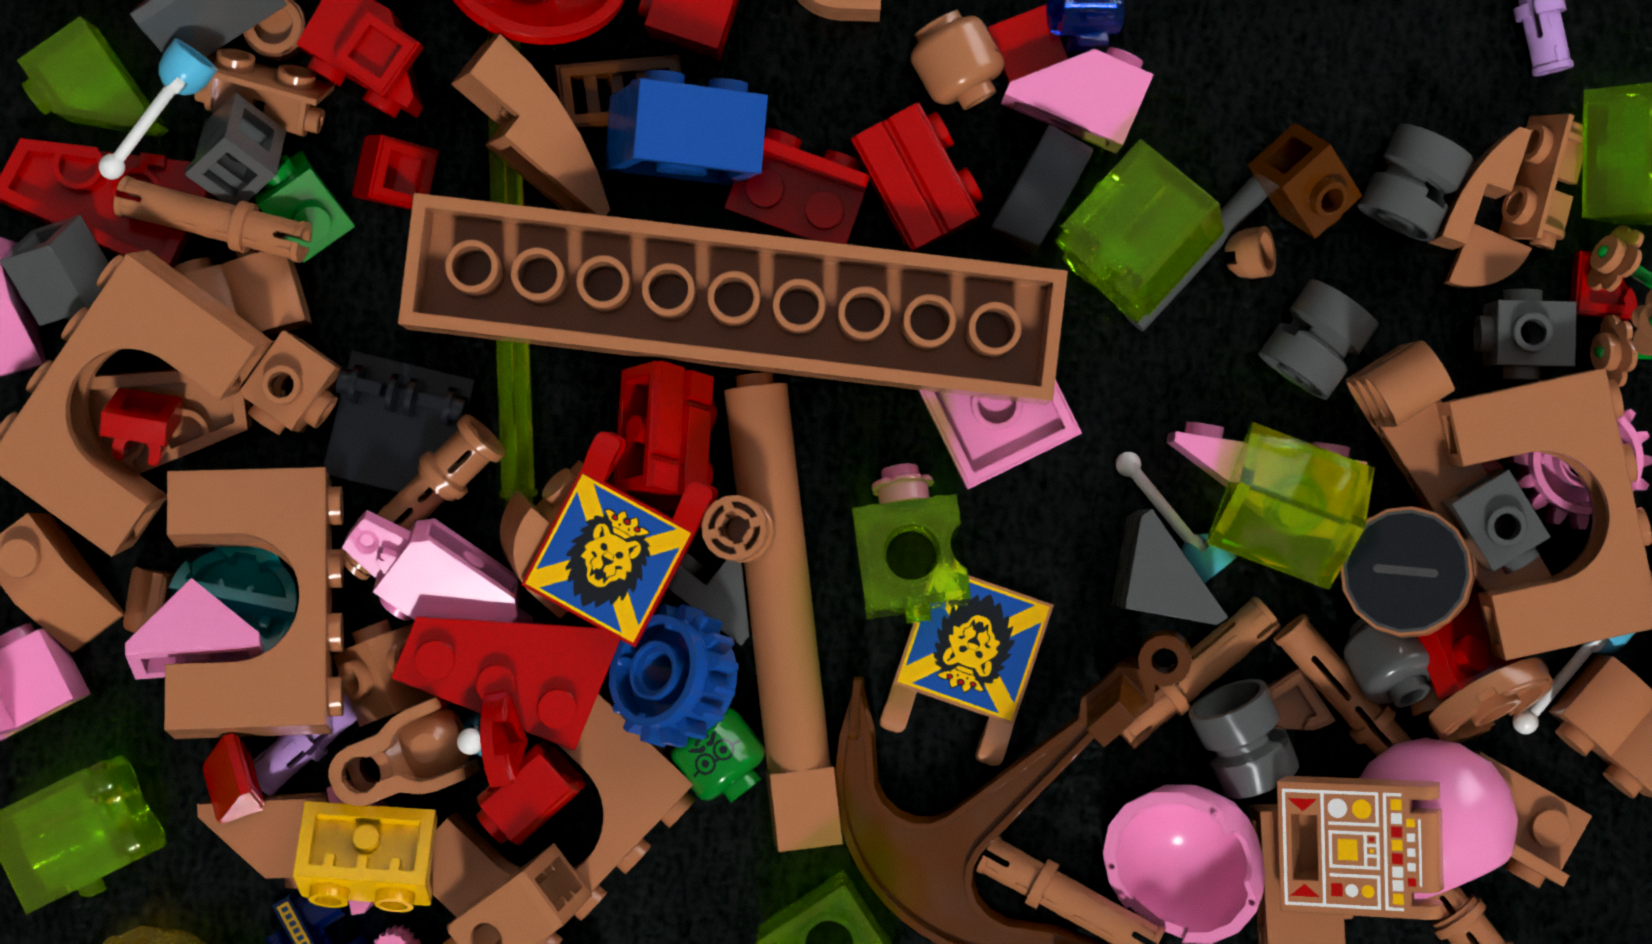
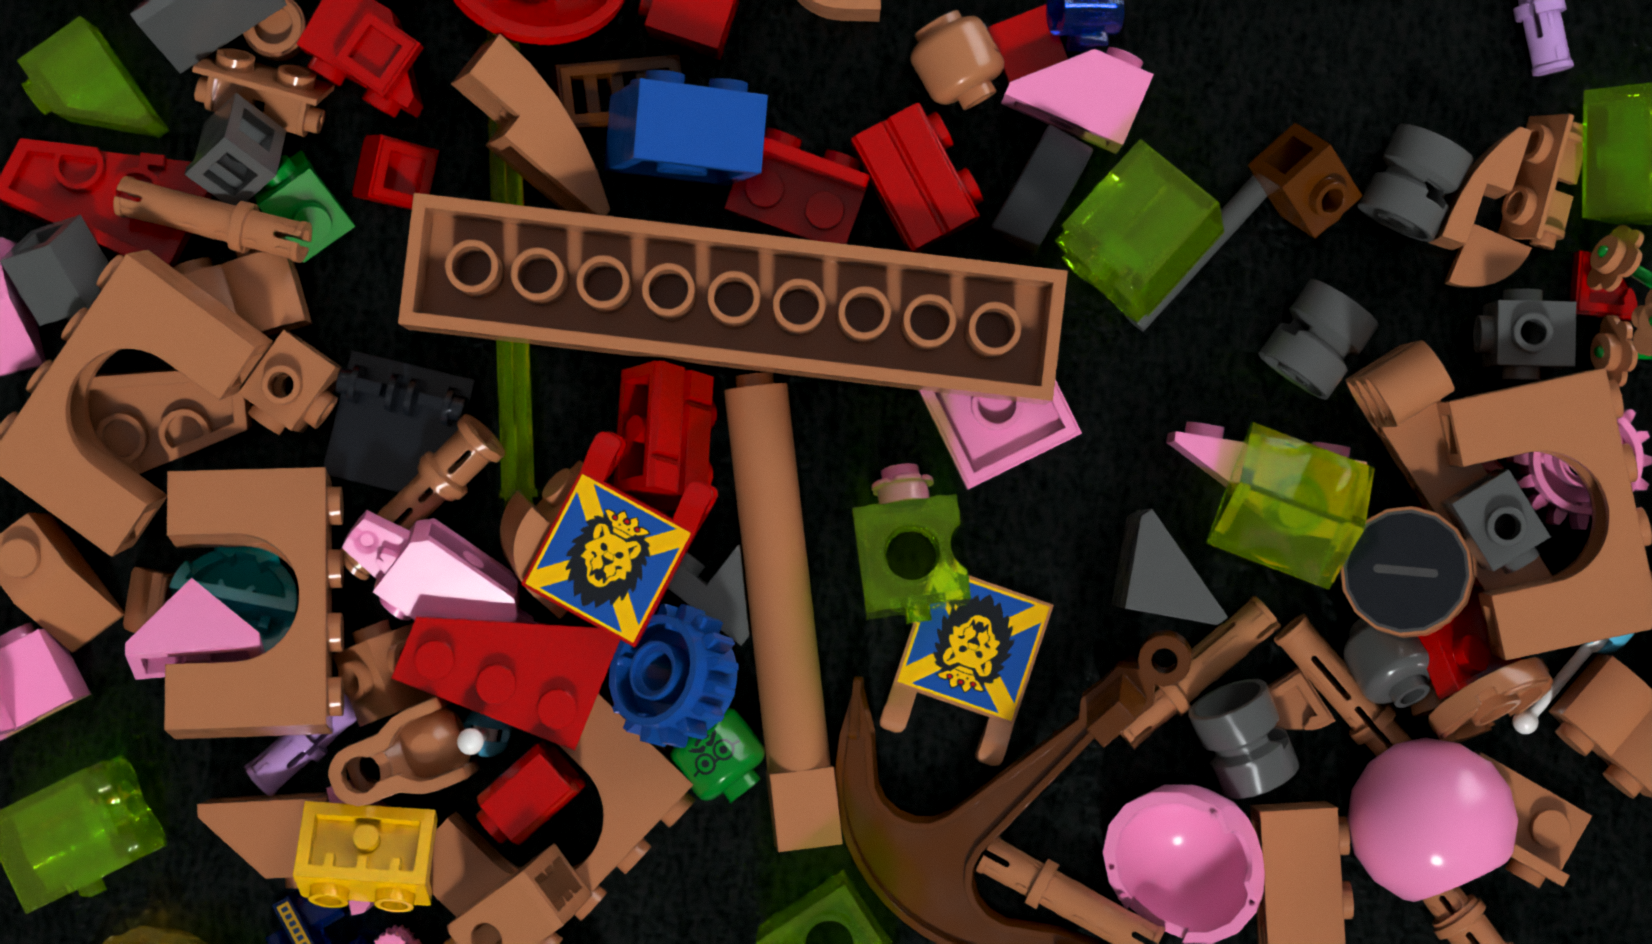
(140, 418): red tile -> none
(182, 73): hinge -> none
(232, 780): red slope -> none
(501, 739): red tile -> none
(750, 529): nougat wheel -> none
(1203, 557): hinge -> none
(1253, 253): nougat hinge -> none
(1369, 847): nougat container -> none

